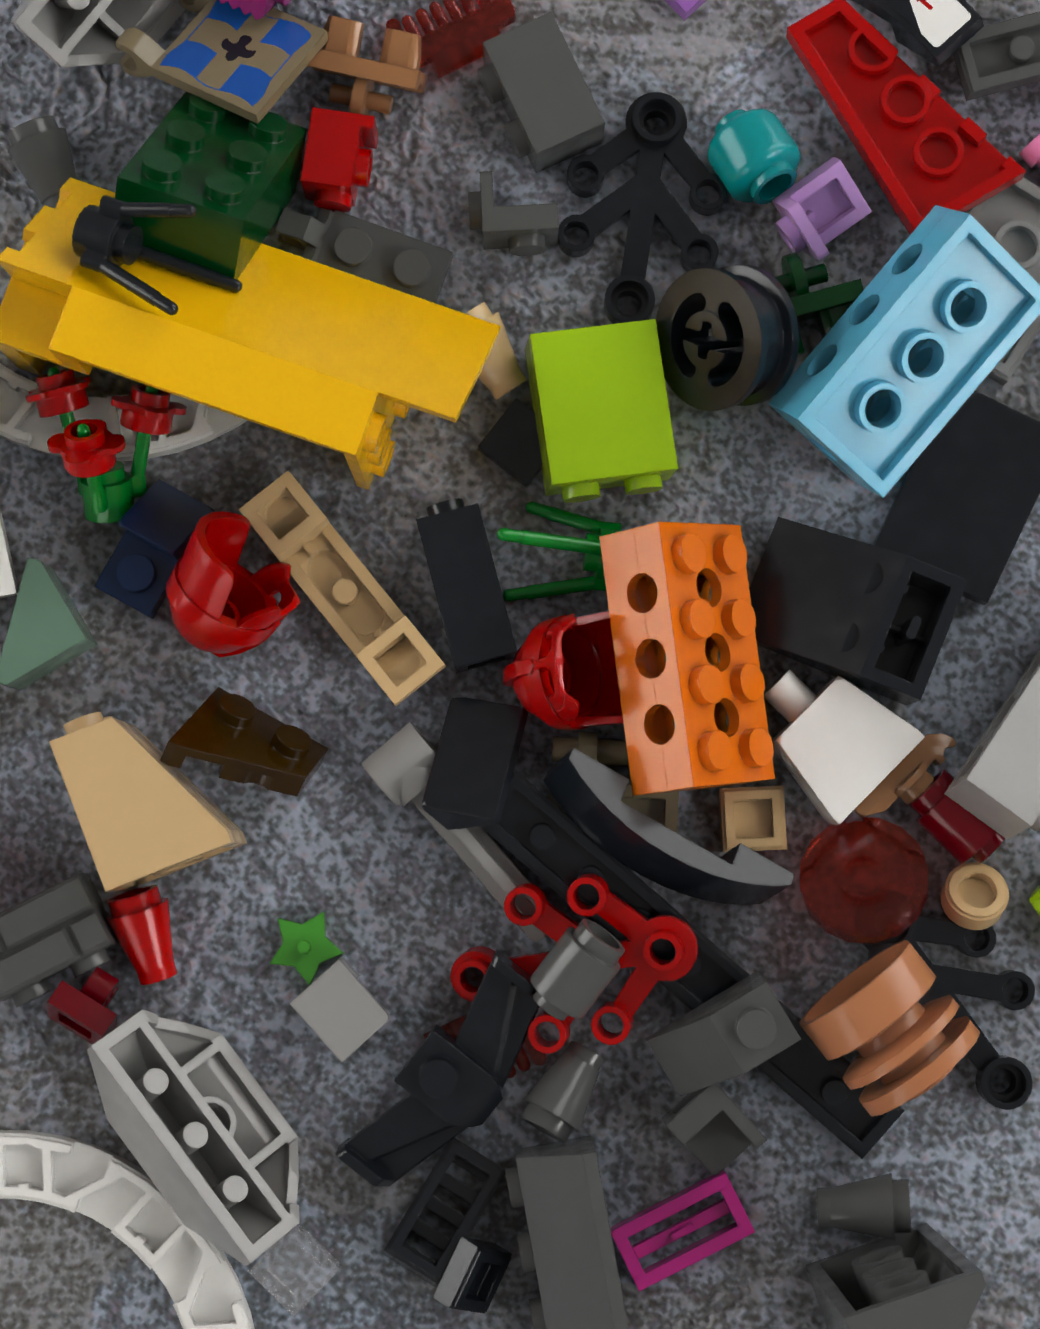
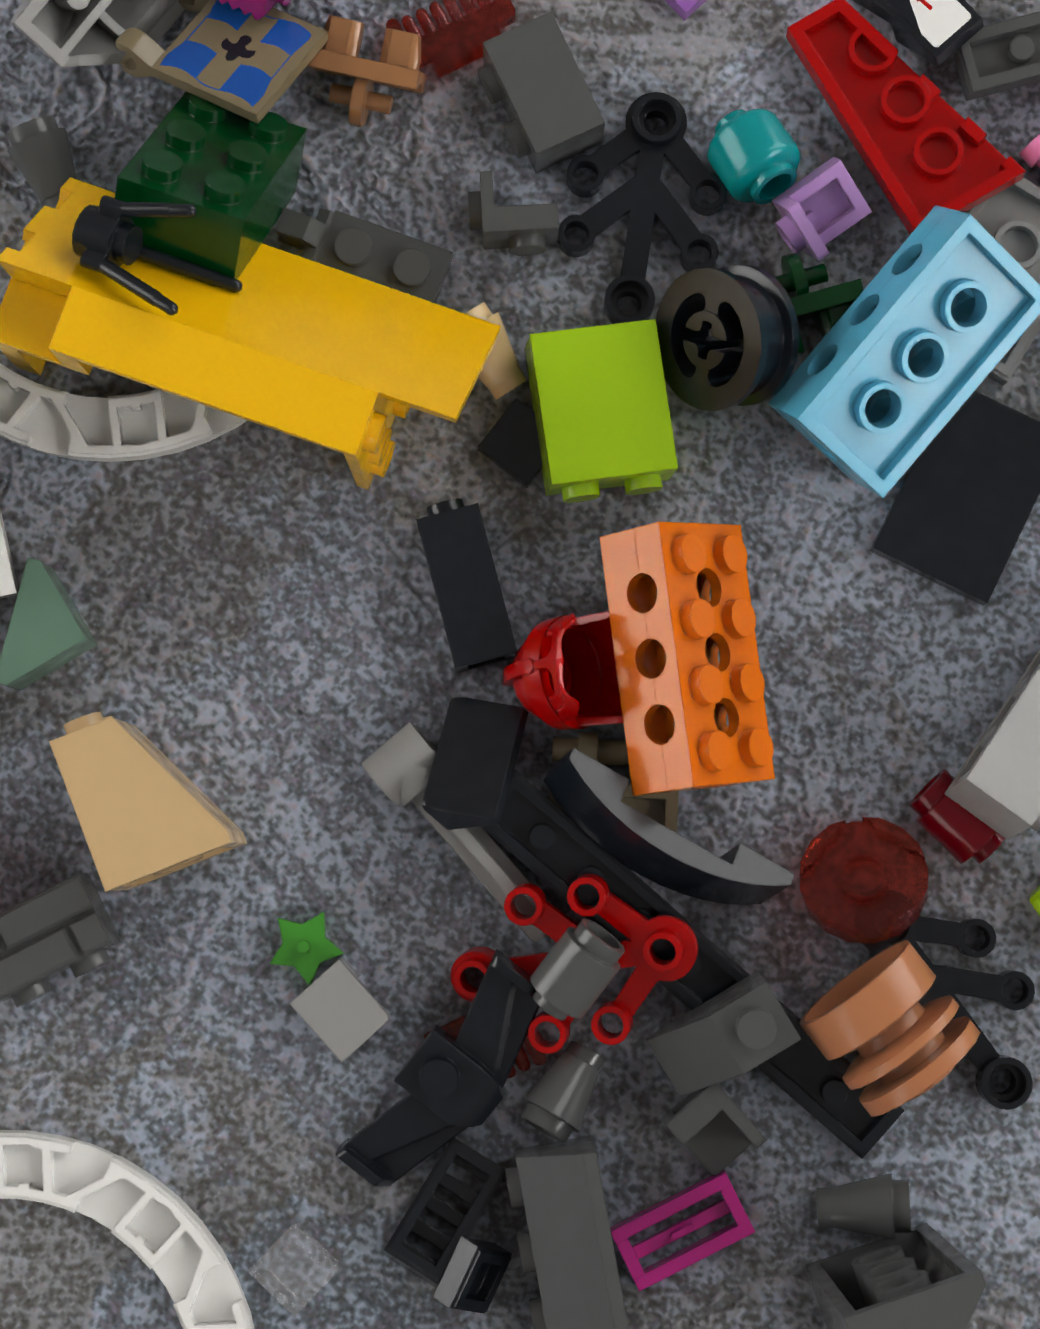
(86, 1010): dark red tile -> none
(91, 449): red plant -> none
(144, 931): red cone -> none
(152, 544): dark blue slope -> none
(201, 1131): light grey wedge -> none
(221, 602): red helmet -> none
(246, 745): dark brown wing -> none
(336, 157): red brick -> none
(342, 588): tan slope -> none
(589, 547): green plant -> none
(752, 818): tan tile -> none
(837, 742): white torso -> none
(853, 609): black slope -> none
(909, 777): medium nougat piece -> none
(974, 896): tan tile -> none

